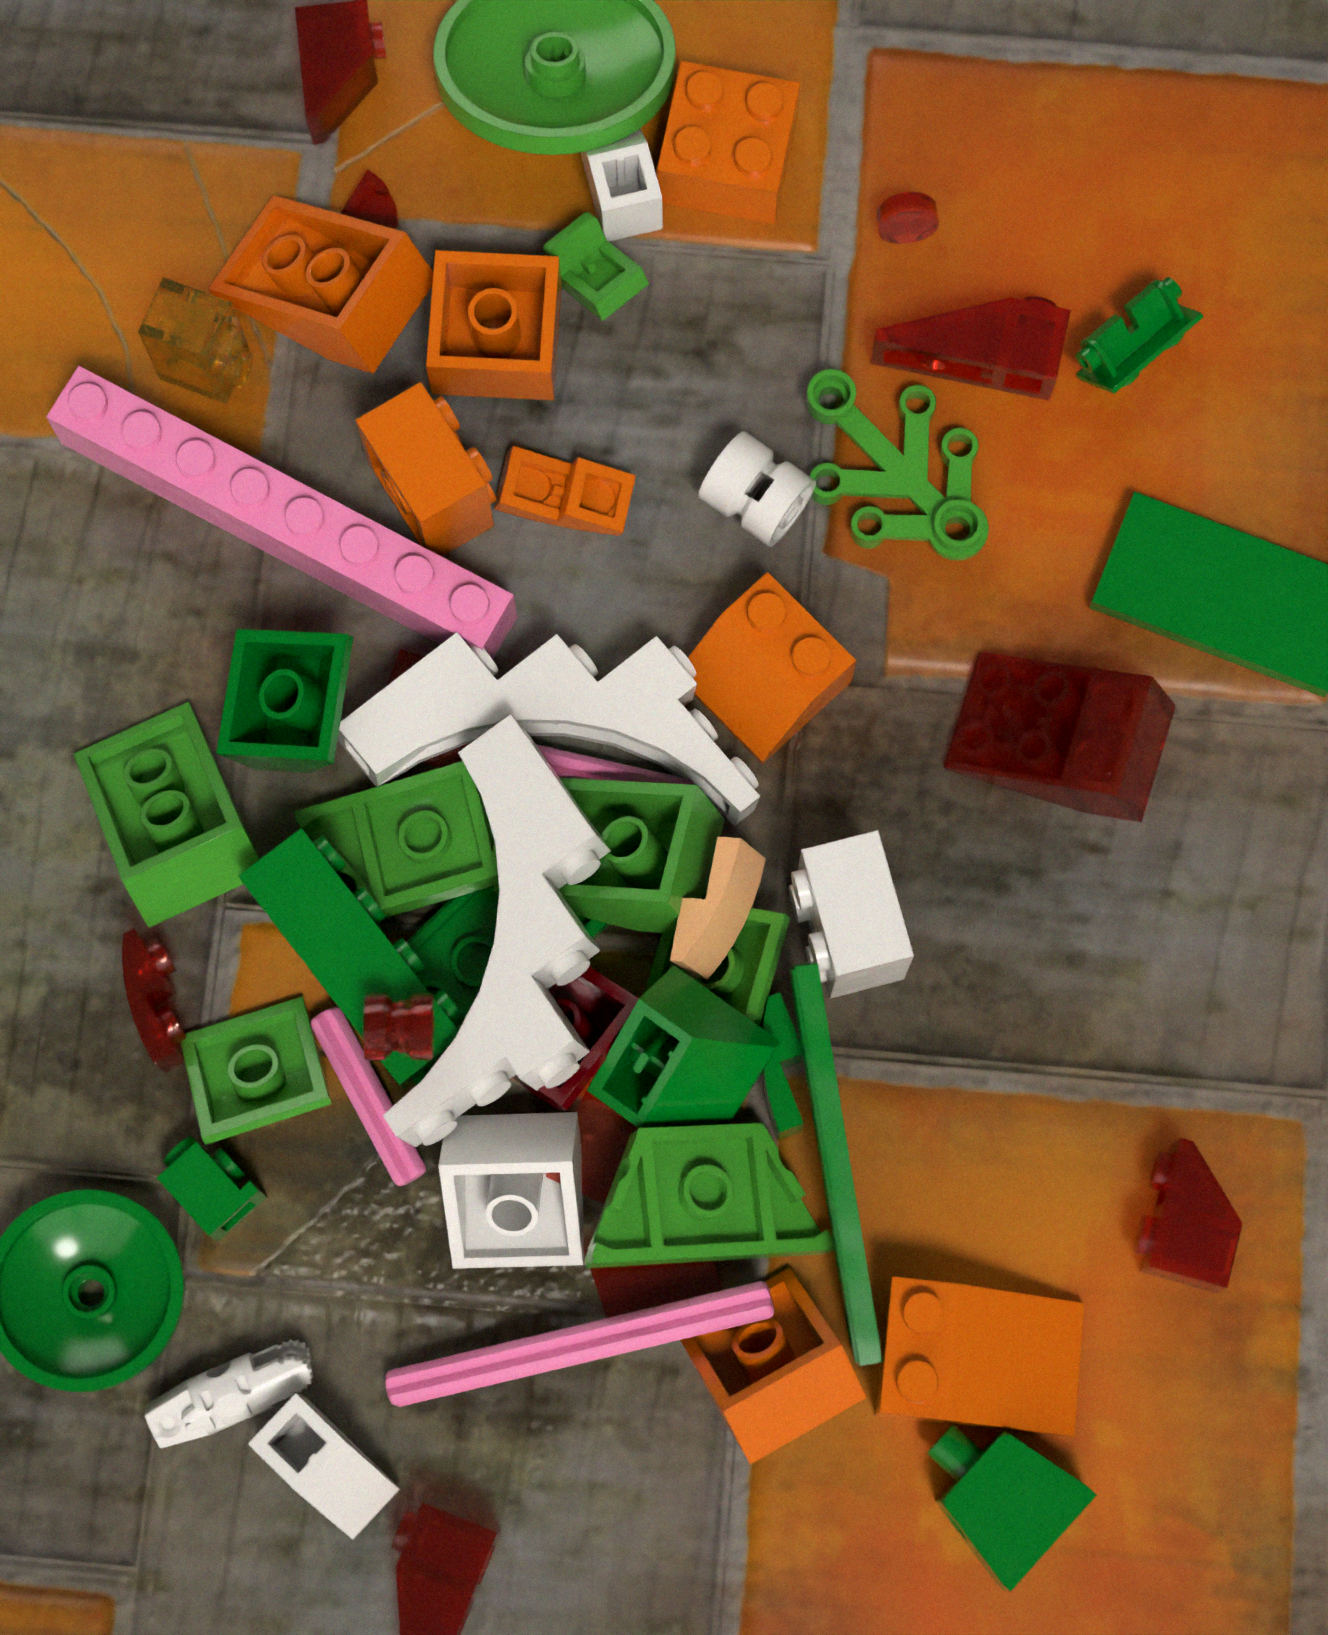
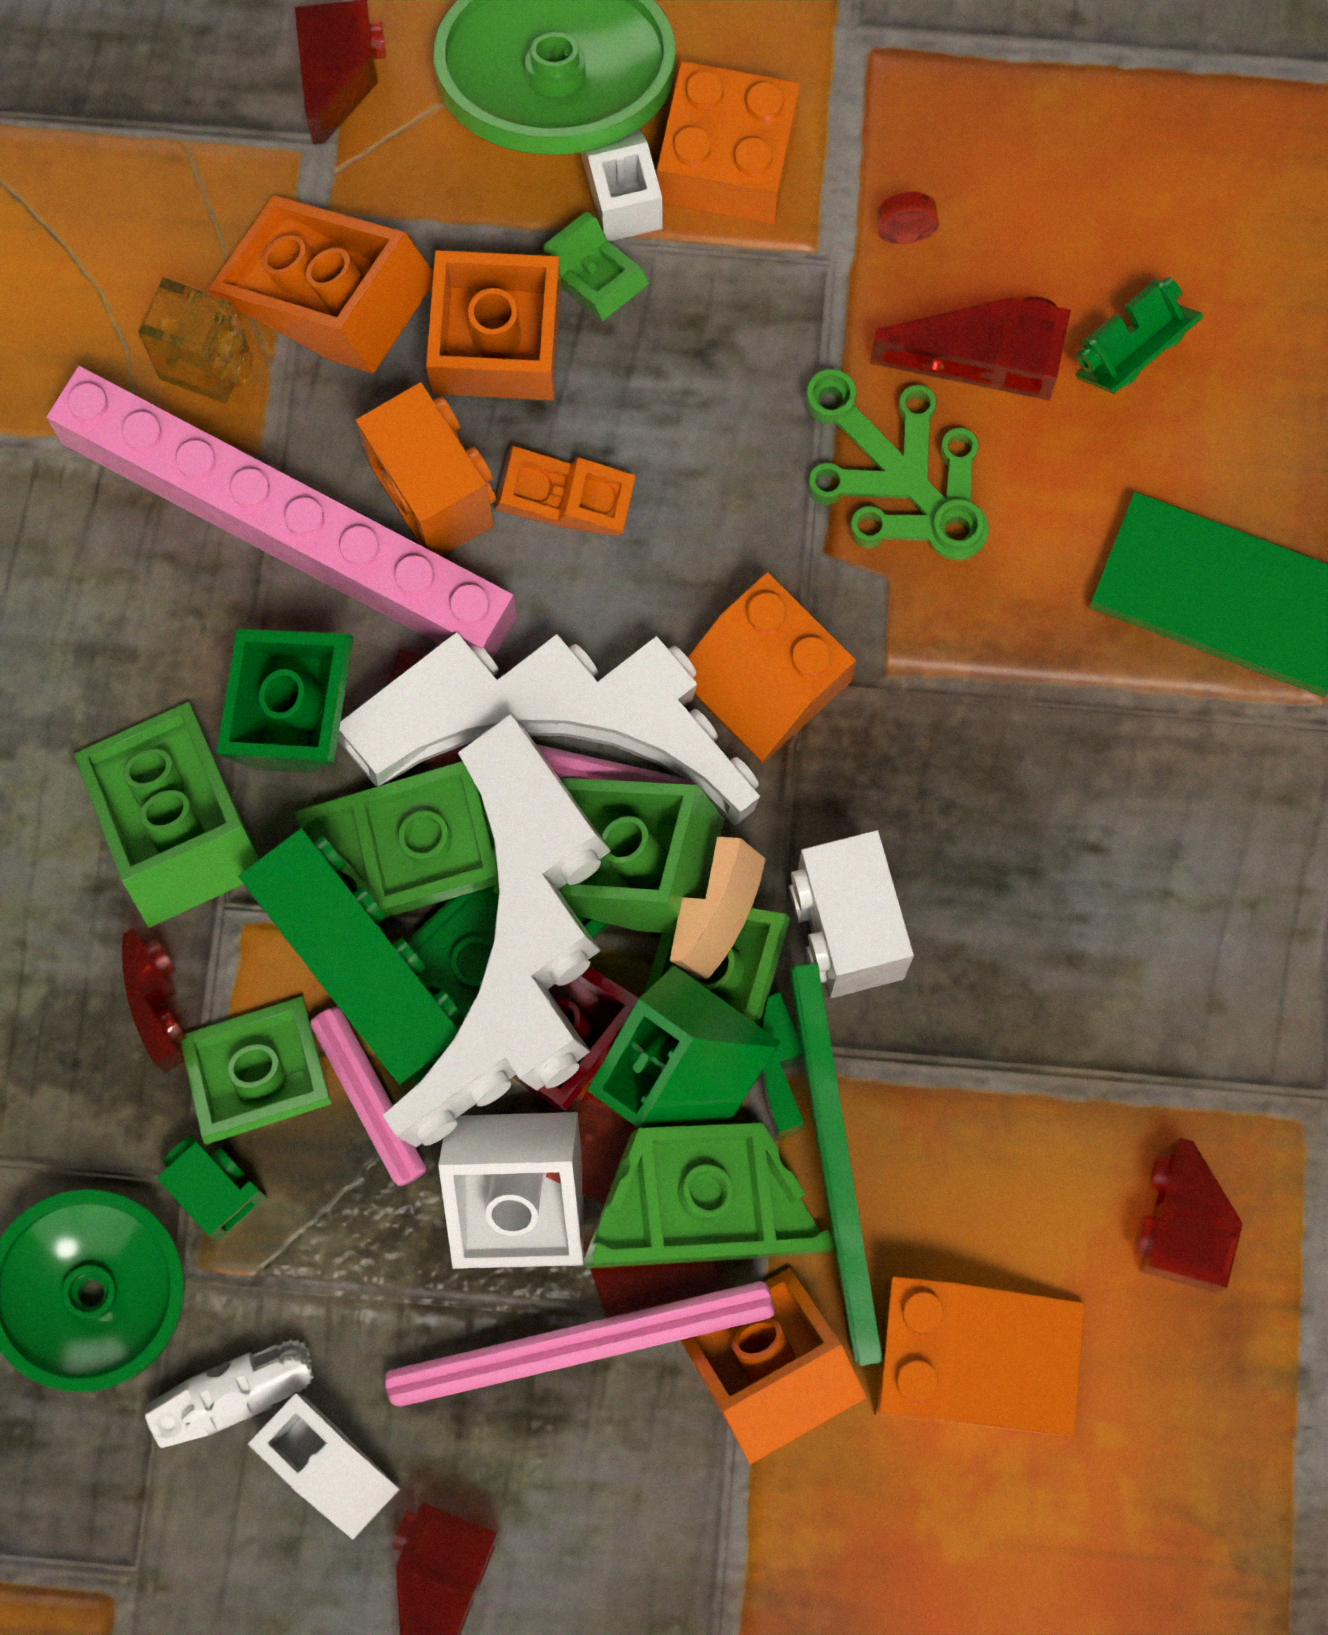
(372, 202): clear red tile -> none
(398, 1026): clear red wheel -> none
(739, 477): white wheel -> none
(1006, 1501): green torso -> none
(1063, 733): clear red slope -> none

